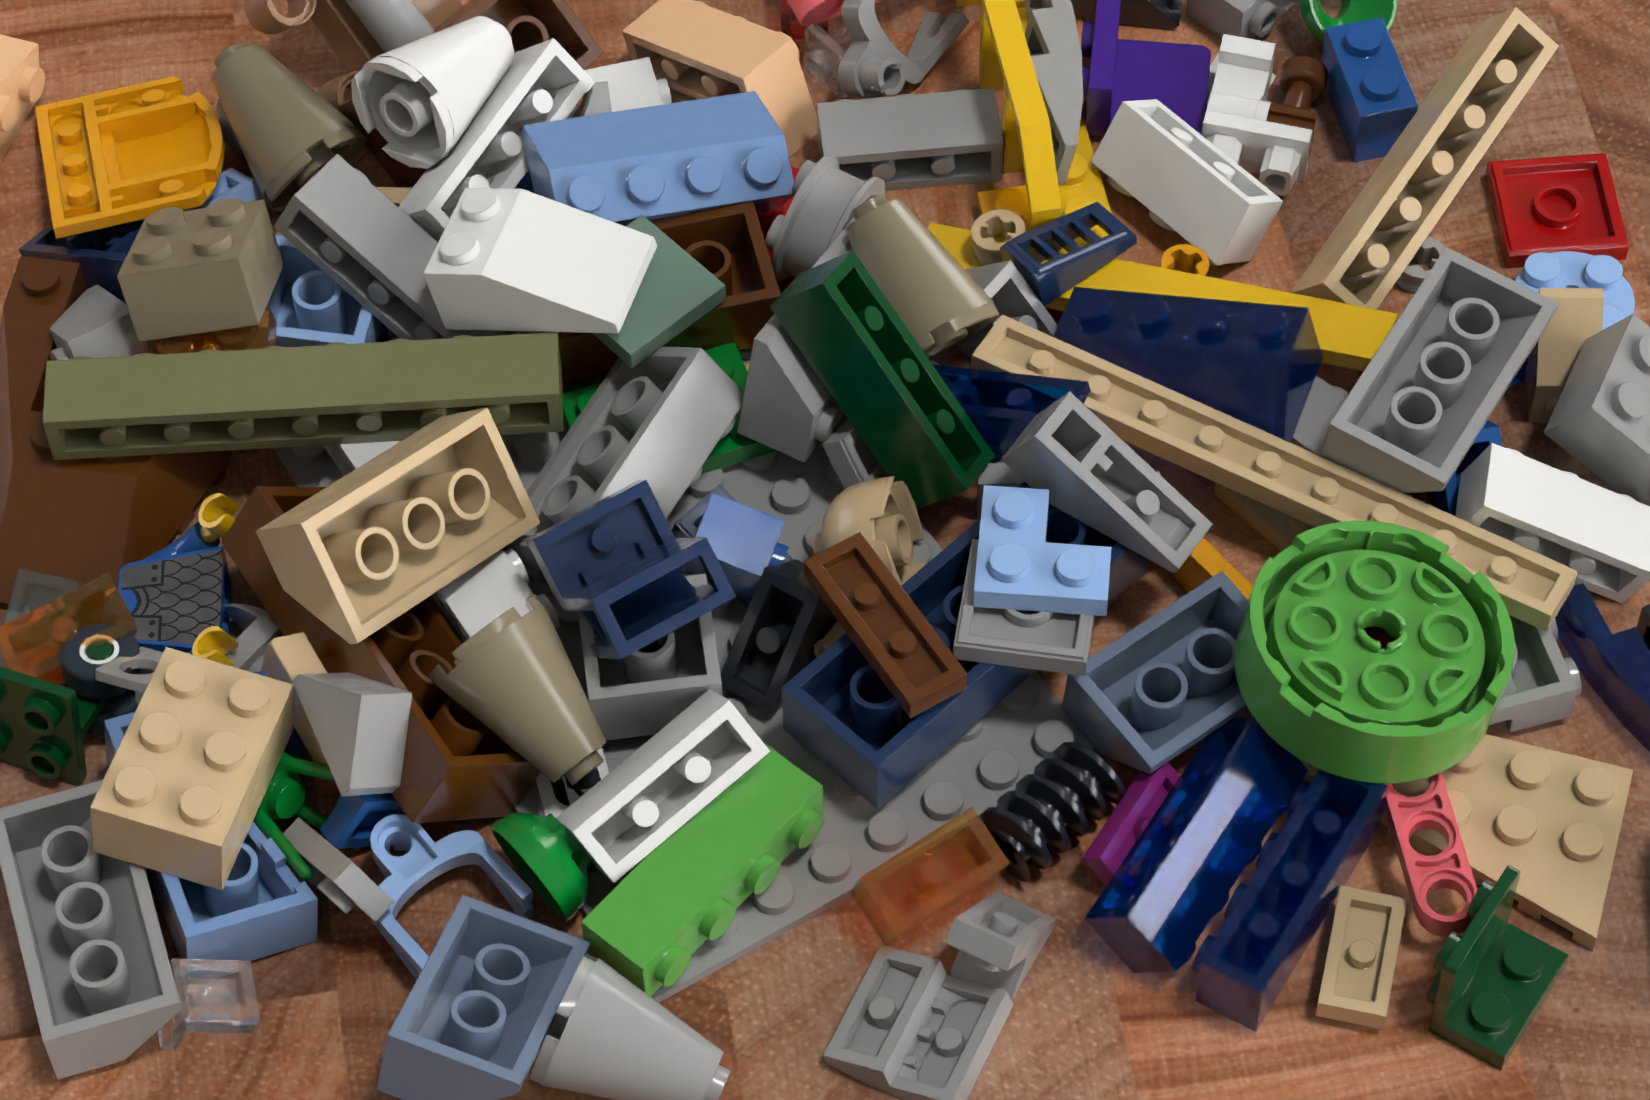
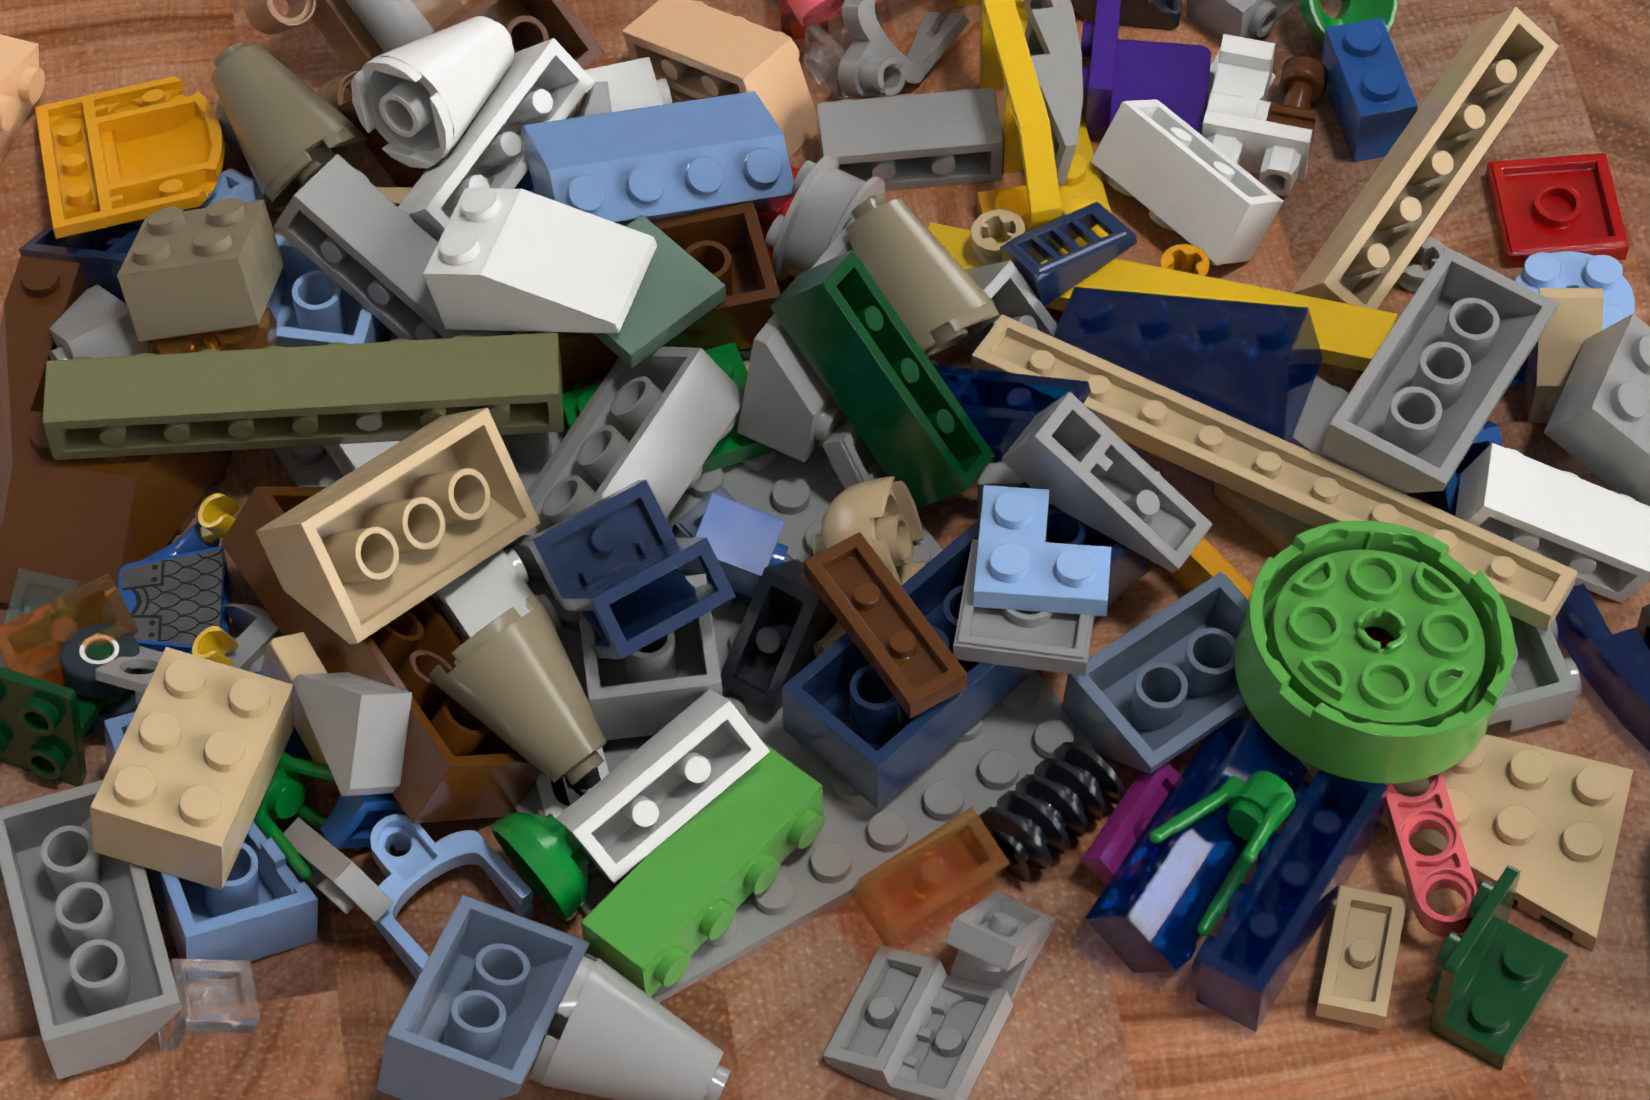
(1253, 814): none -> green plant

